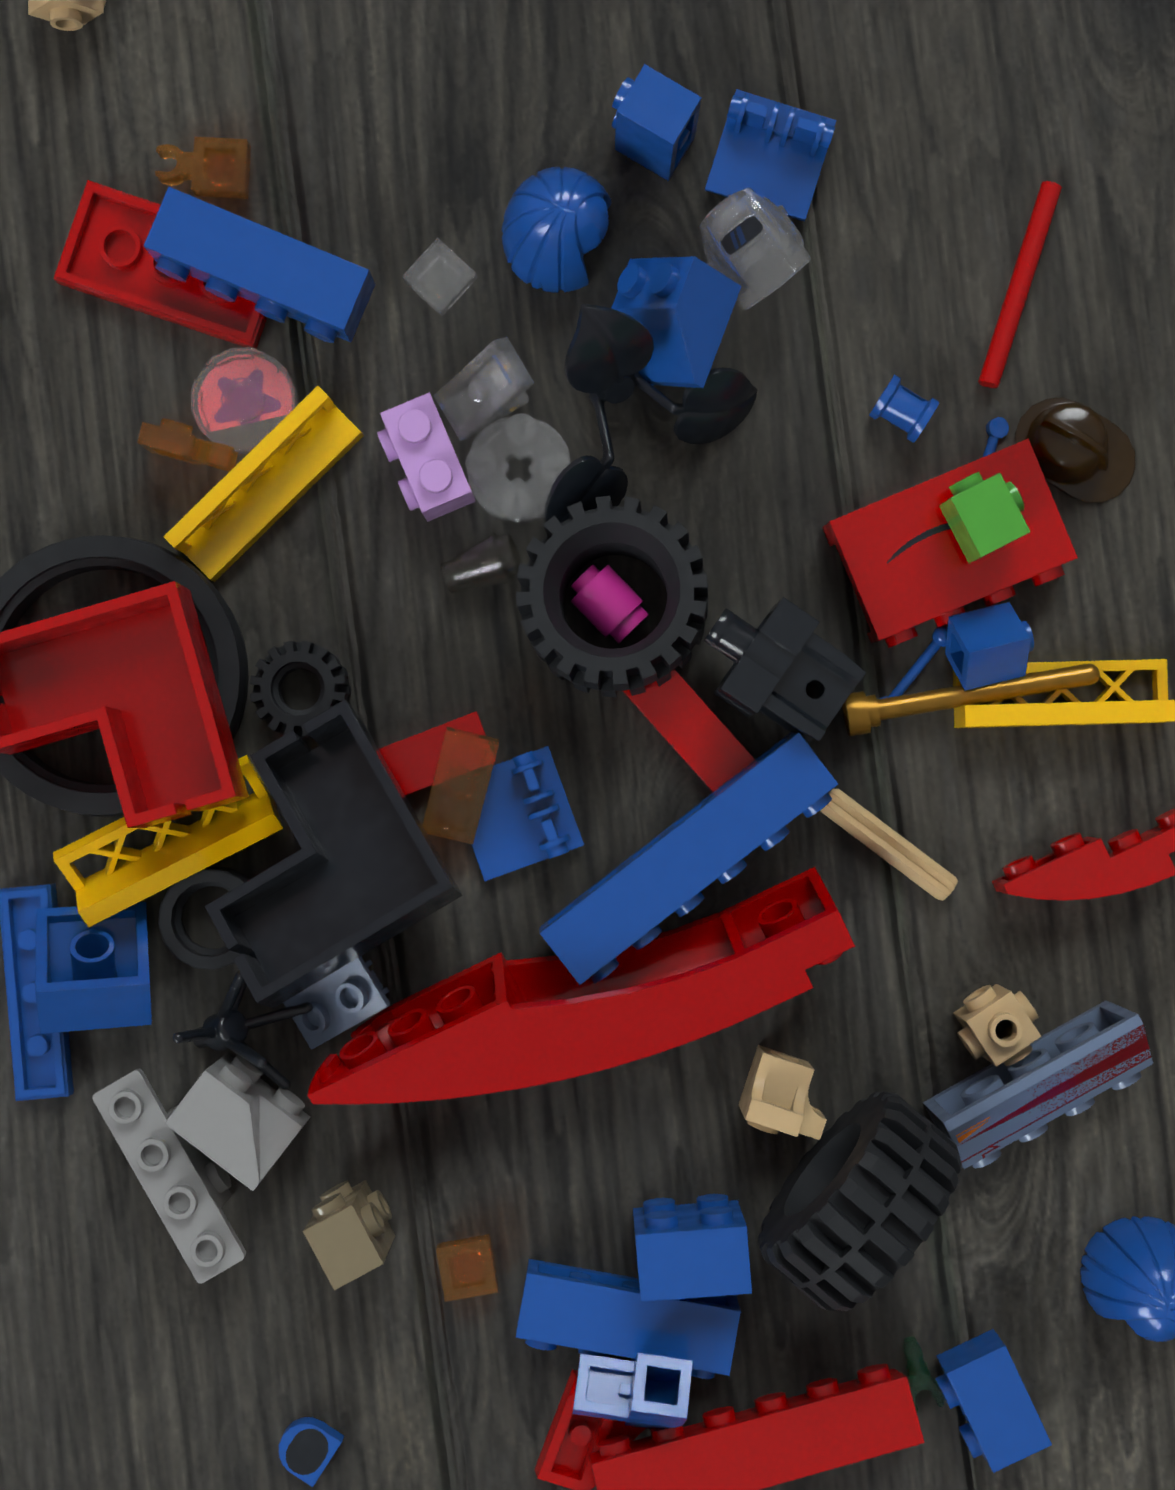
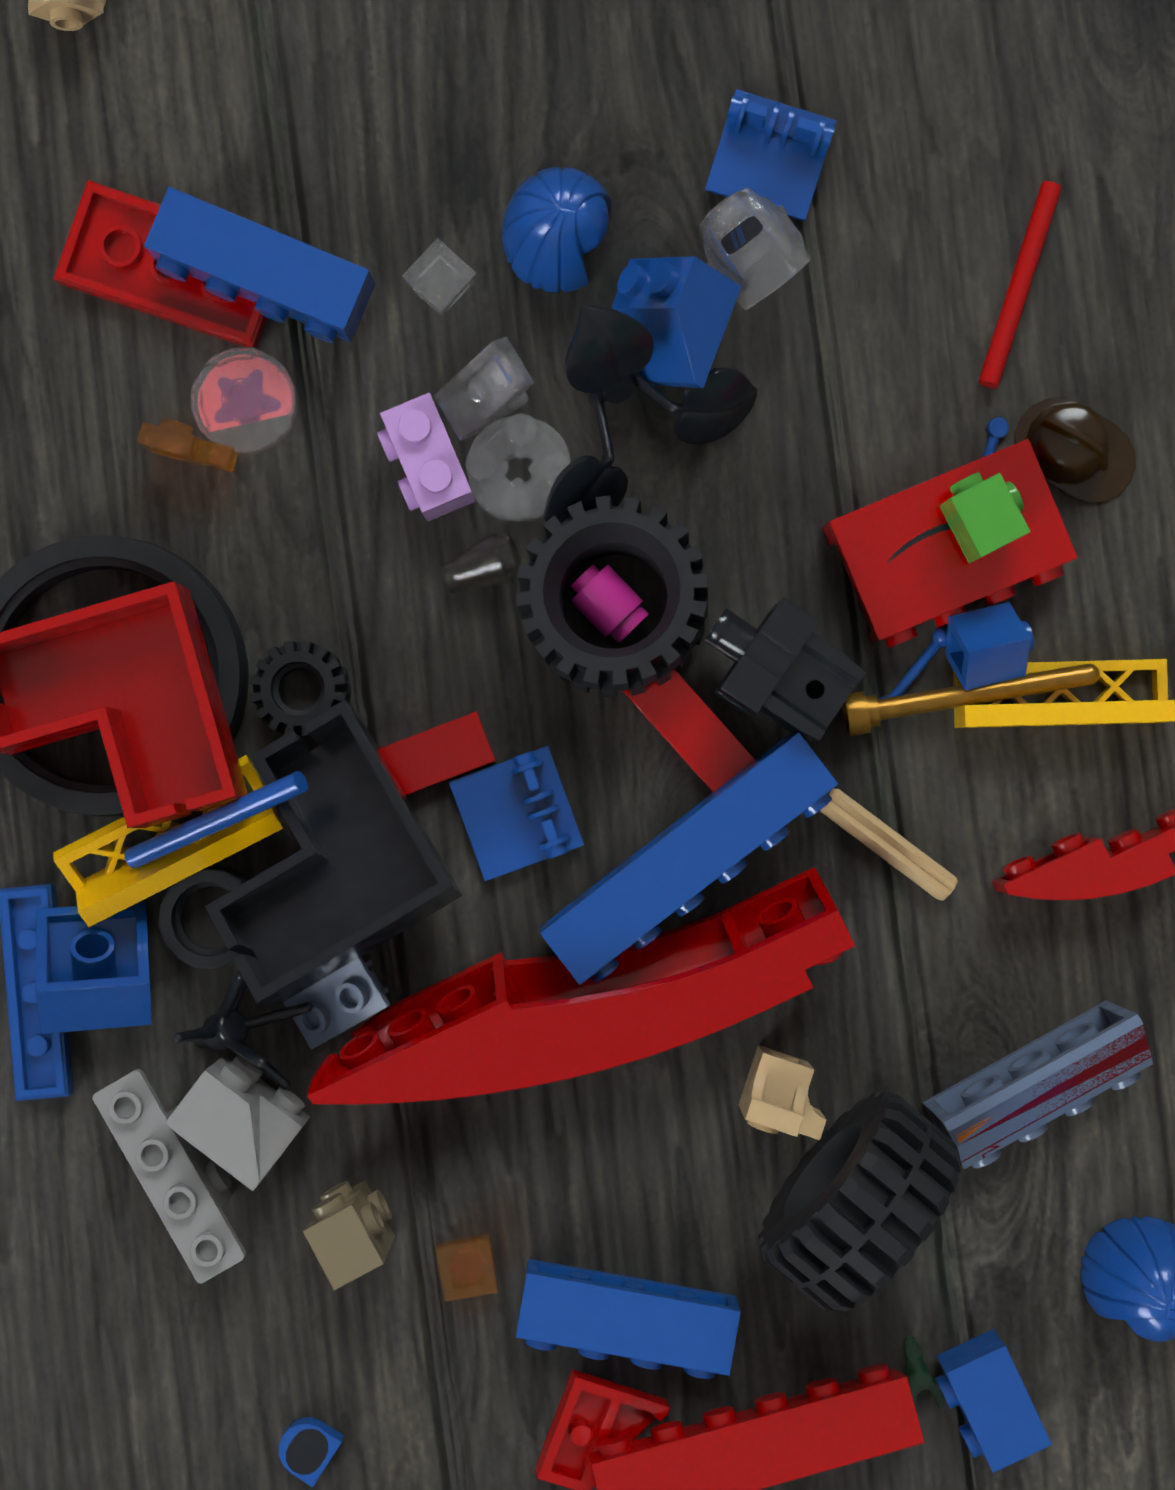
(215, 166): clear orange plate -> none
(217, 819): none -> blue bar
(264, 484): yellow fence -> none
(460, 785): clear orange plate -> none
(640, 1392): brick -> none
(655, 121): blue brick -> none
(691, 1249): blue brick -> none
(904, 408): blue bush -> none
(979, 1020): tan brick -> none

